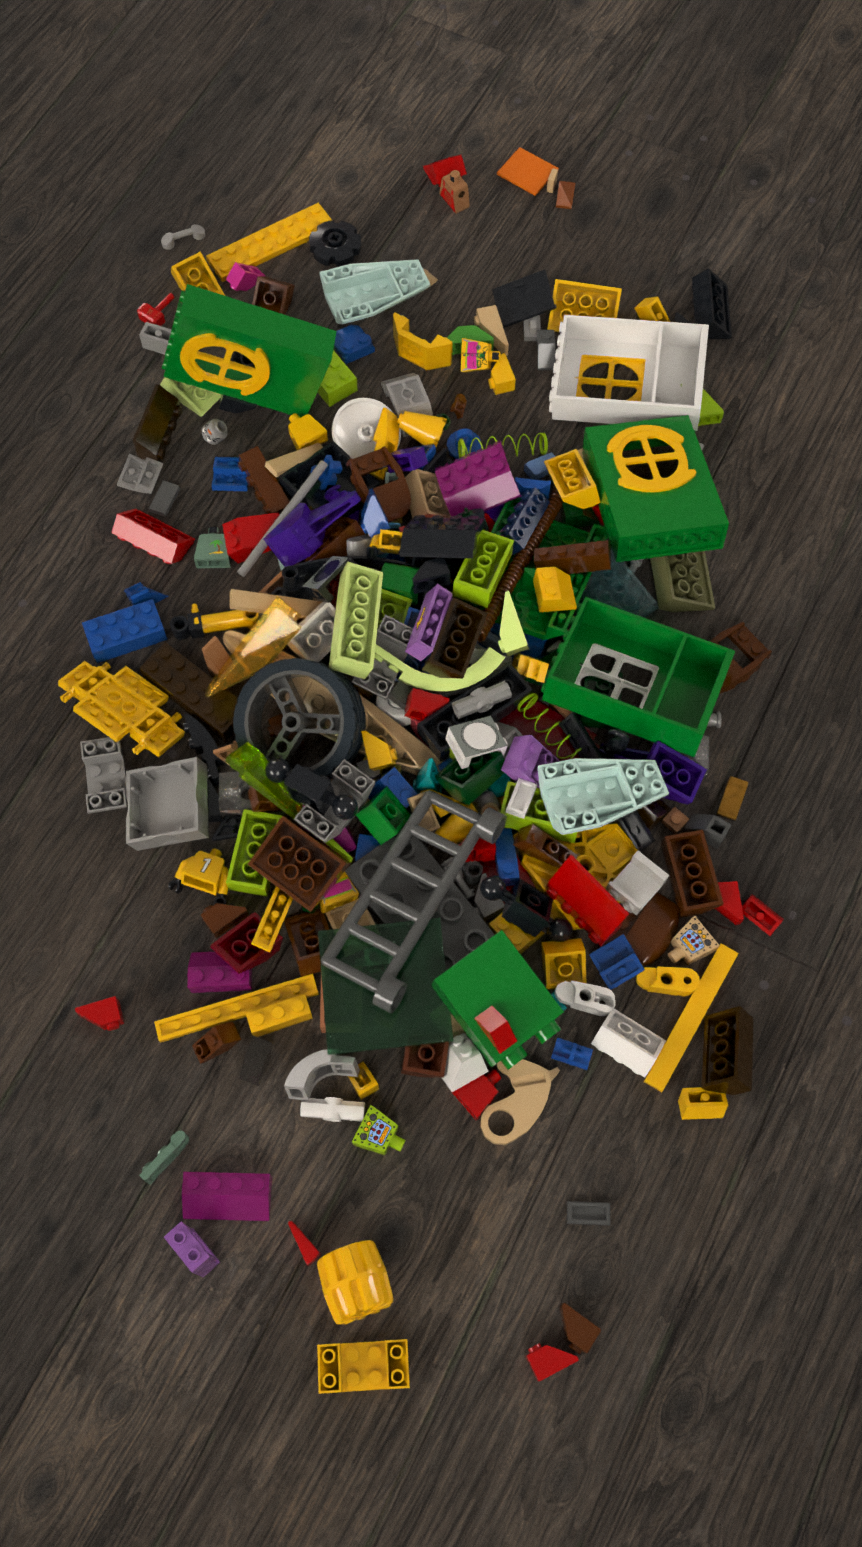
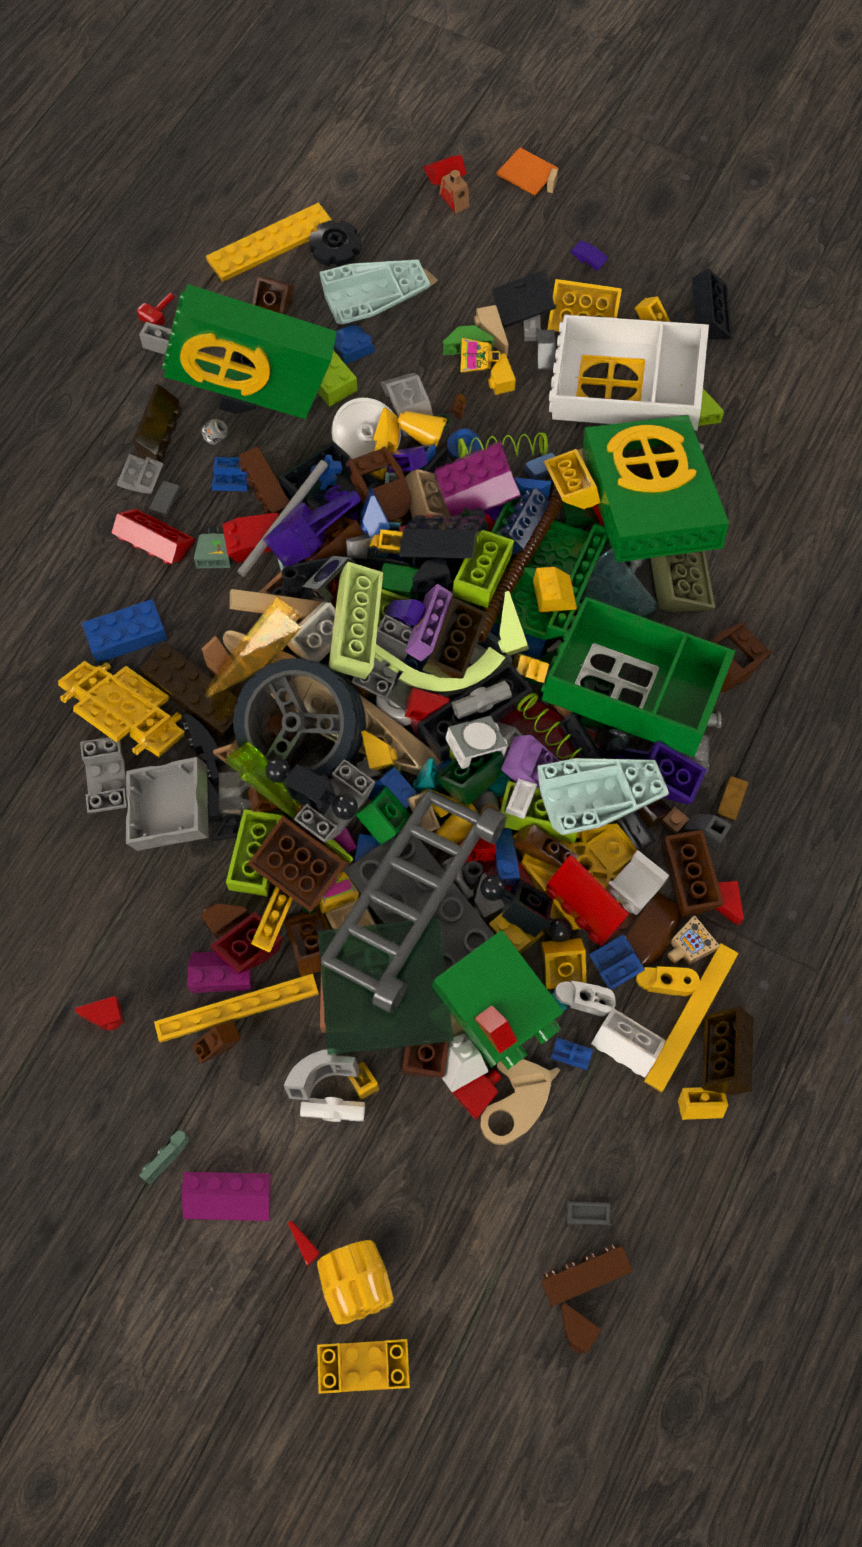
(140, 593): blue slope -> none
(168, 239): light grey bar -> none
(191, 1249): medium lavender door -> none
(192, 397): yellowish green slope -> none
(195, 273): yellow slope -> none
(200, 624): yellow piece -> none
(204, 873): yellow torso -> none
(243, 276): dark pink slope -> none
(279, 1015): yellow brick -> none
(283, 463): tan tile -> none
(306, 431): yellow torso -> none
(377, 1133): torso -> none
(406, 611): none -> dark purple beam
(418, 350): yellow slope -> none
(548, 1360): red slope -> none
(565, 194): dark orange slope -> none
(575, 557): reddish brown slope -> none
(585, 252): none -> dark purple slope
(585, 1276): none -> reddish brown brick
(761, 915): red slope -> none

